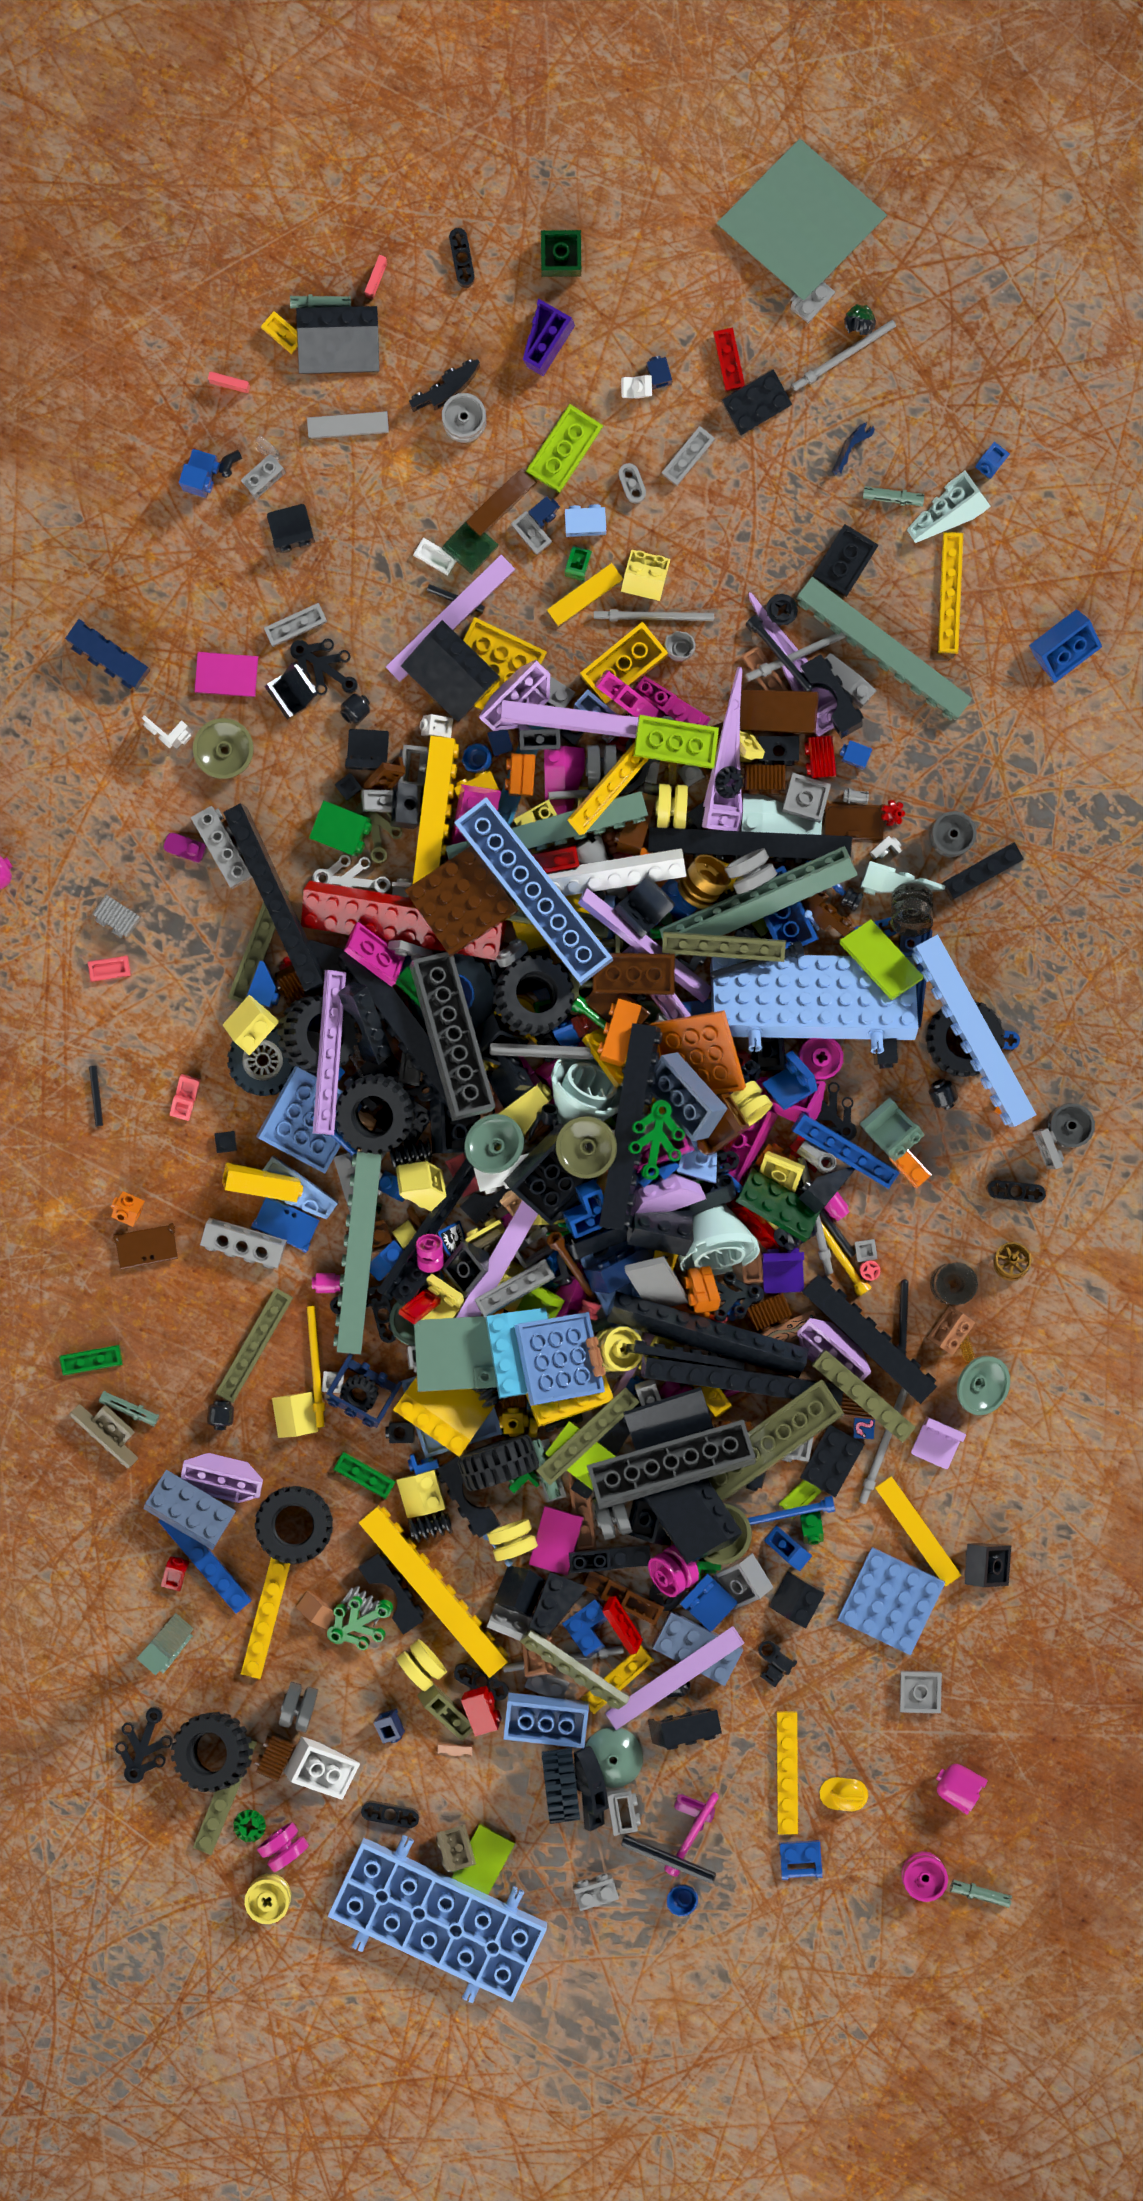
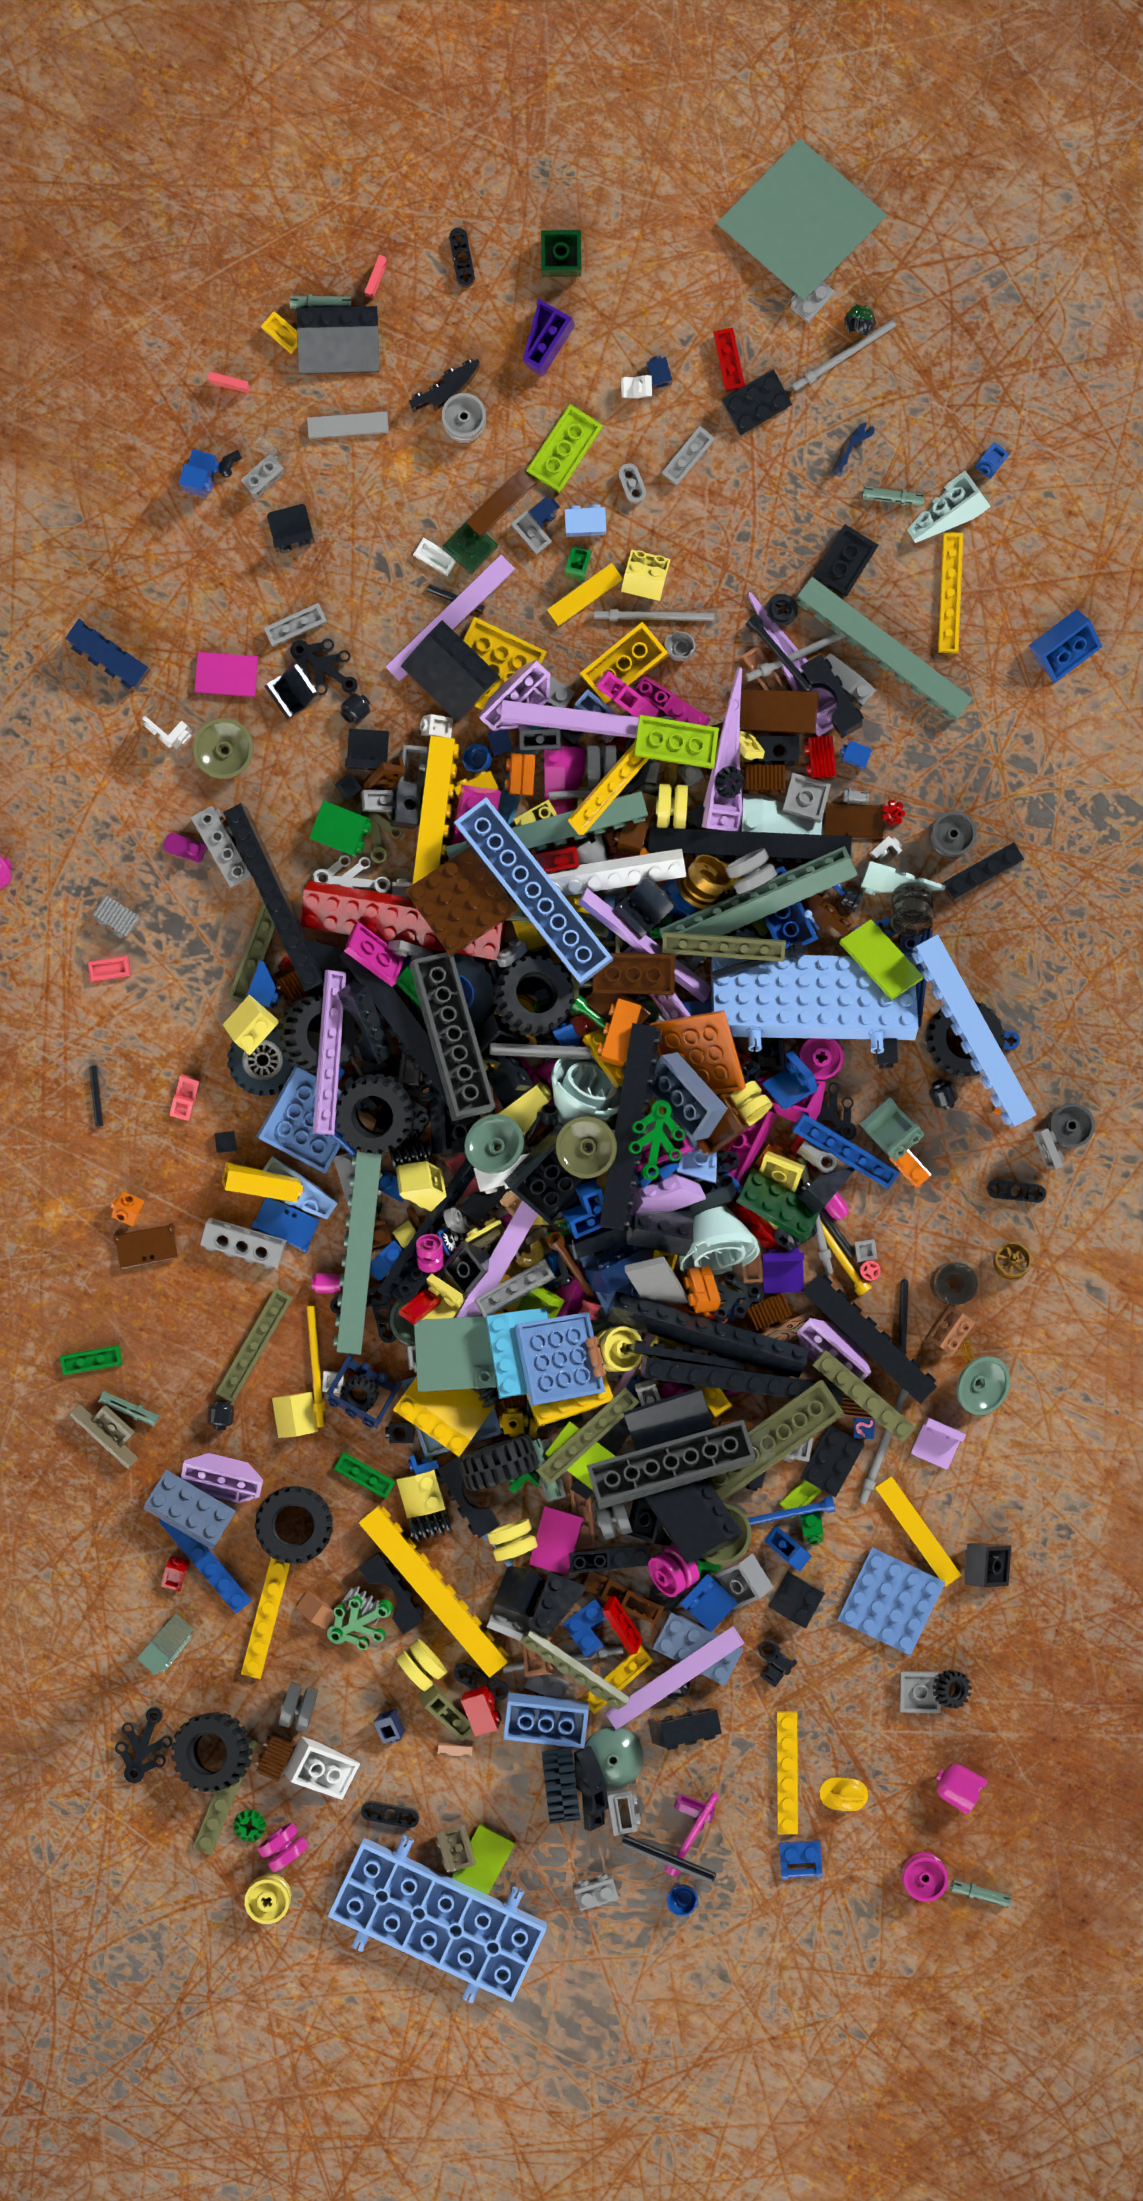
(457, 1220): none -> light grey plate
(536, 1255): none -> clear yellow hair
(943, 1685): none -> black tyre

